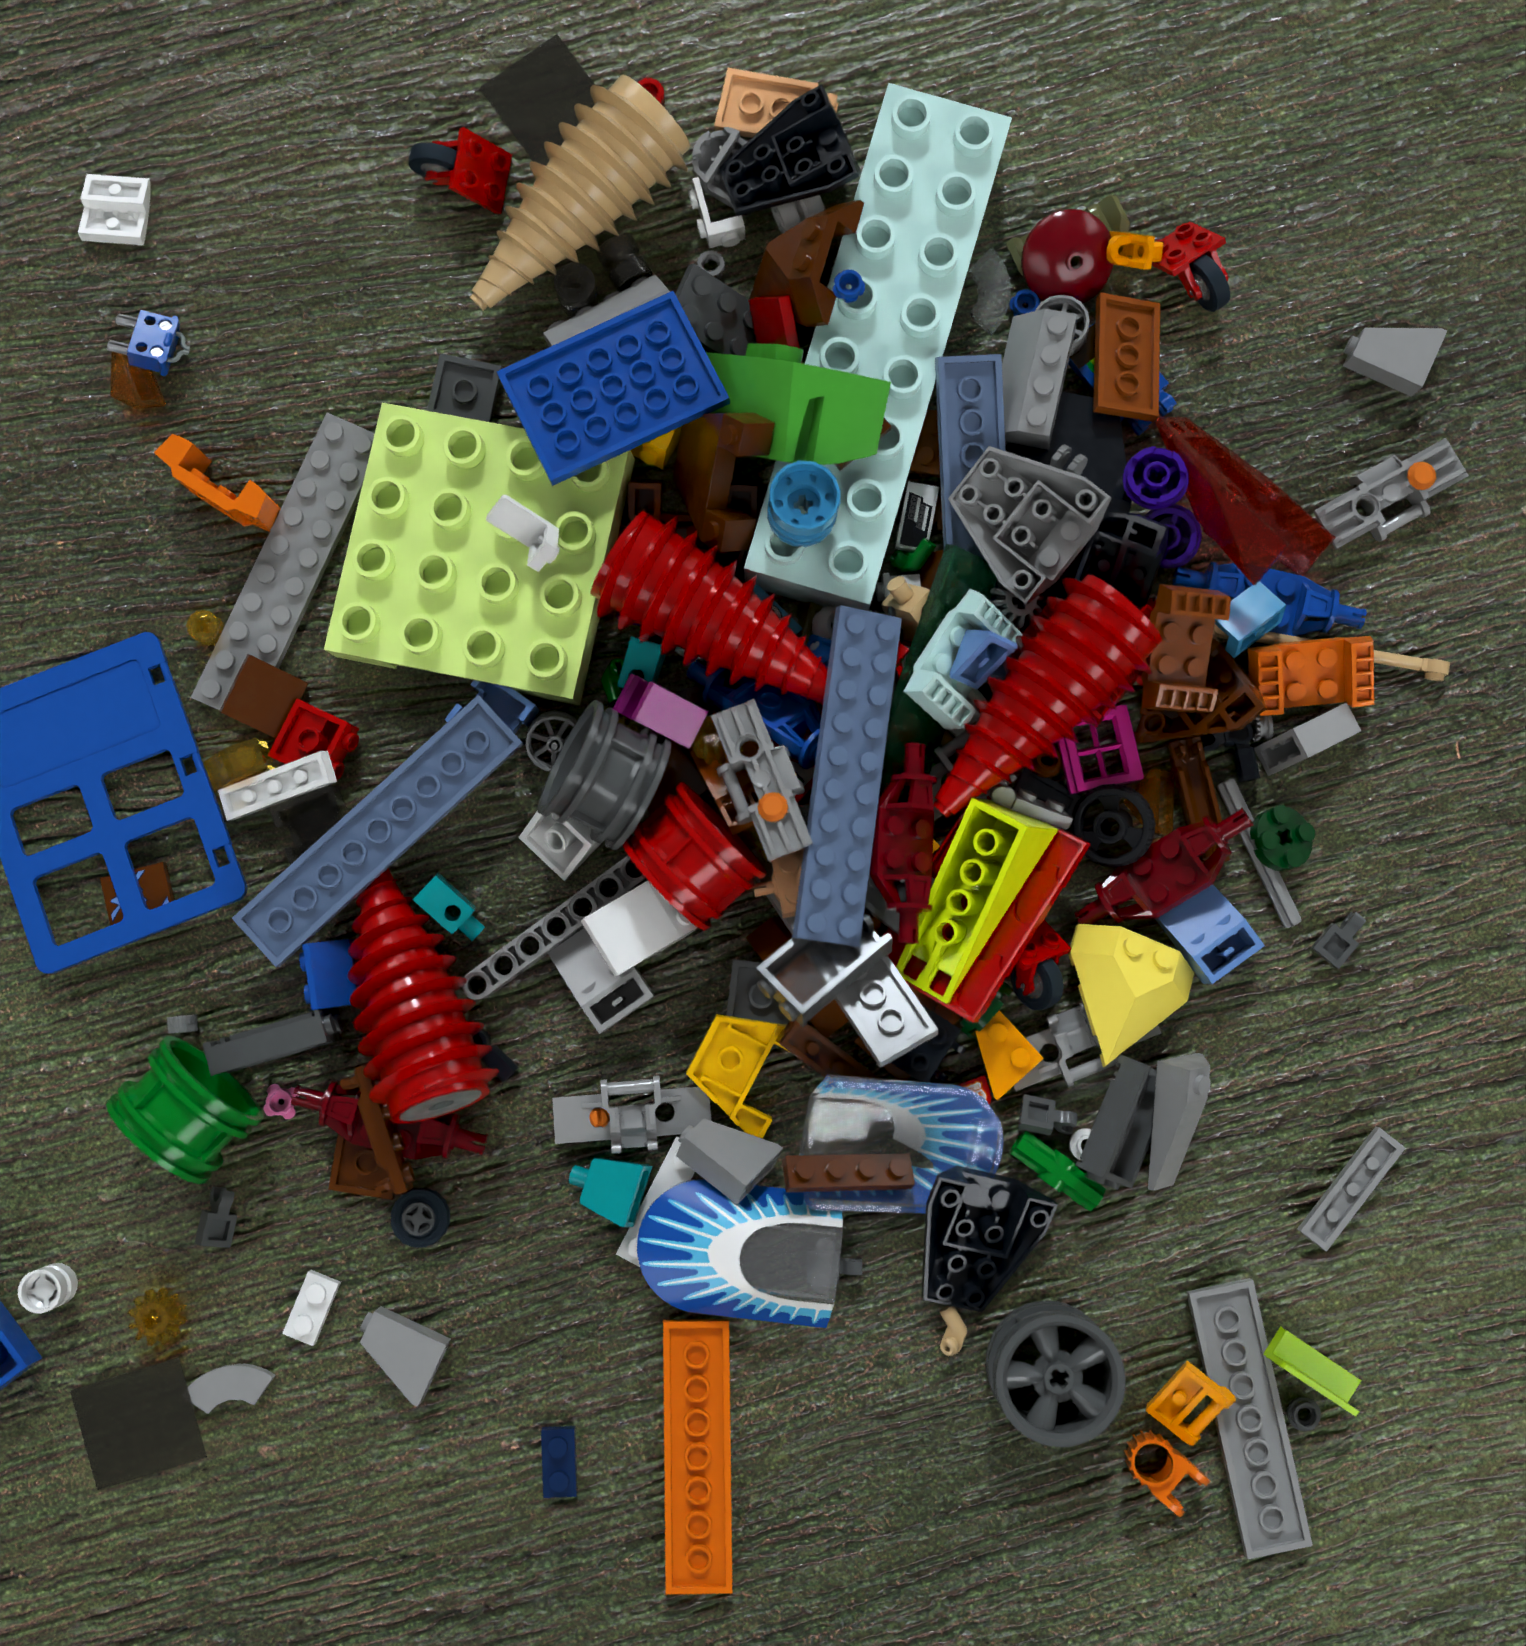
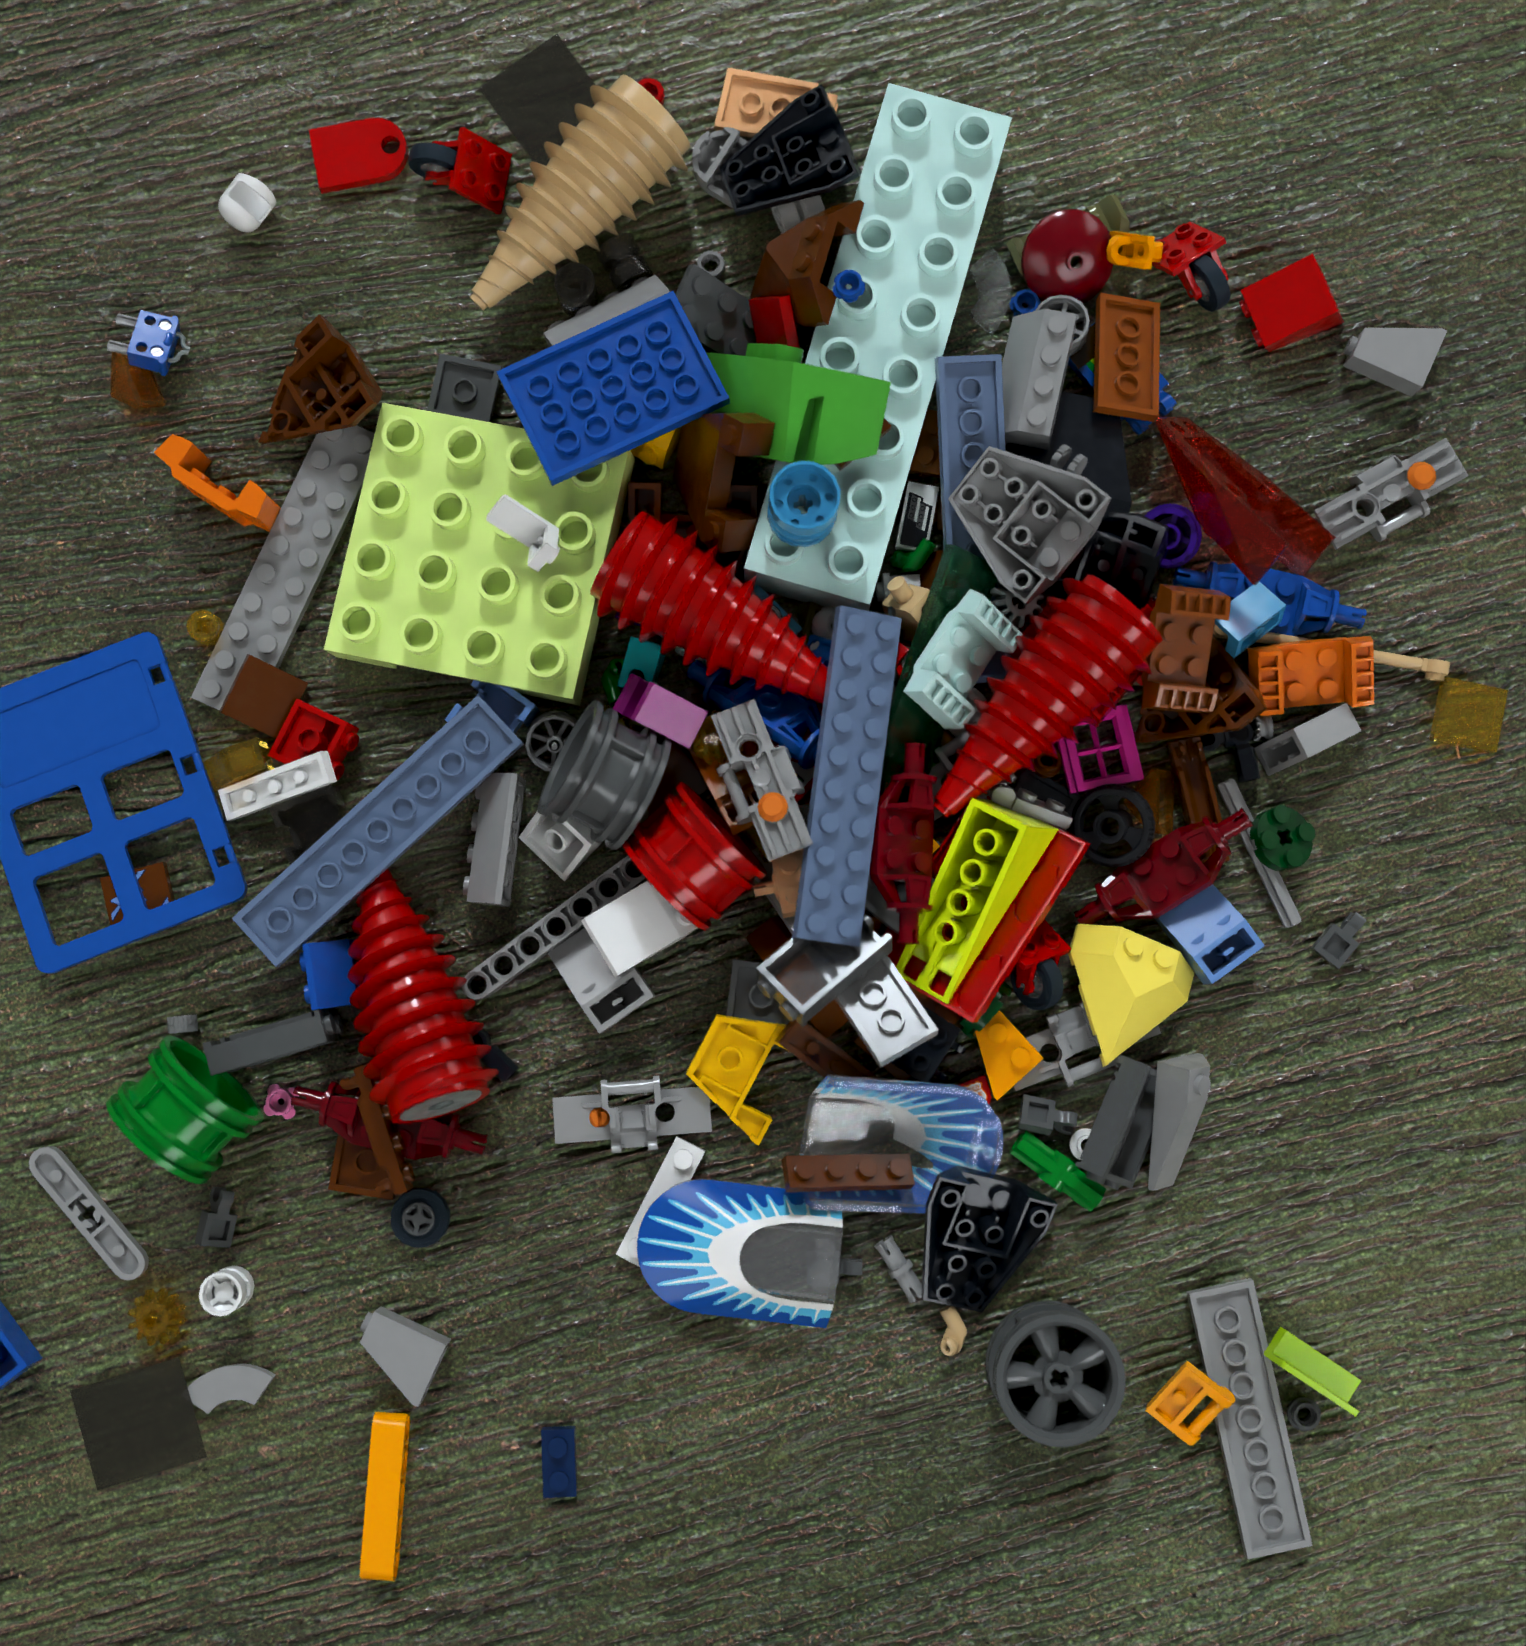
(47, 1288): white wheel -> none
(109, 1239): none -> light grey piece
(115, 209): white slope -> none
(226, 1290): none -> white wheel
(246, 203): none -> white helmet
(311, 1307): white plate -> none
(322, 388): none -> reddish brown wedge
(354, 153): none -> red tile
(385, 1496): none -> light orange beam
(438, 896): teal torso -> none
(495, 839): none -> light grey slope
(612, 1188): teal torso -> none
(697, 1456): orange plate -> none
(723, 232): white bracket -> none
(727, 1157): light grey slope -> none
(900, 1268): none -> light grey pin
(980, 656): medium blue slope -> none
(1155, 478): dark purple cone -> none
(1169, 1475): orange piece -> none
(1290, 305): none -> red slope
(1351, 1188): light grey plate -> none
(1468, 715): none -> clear yellow tile

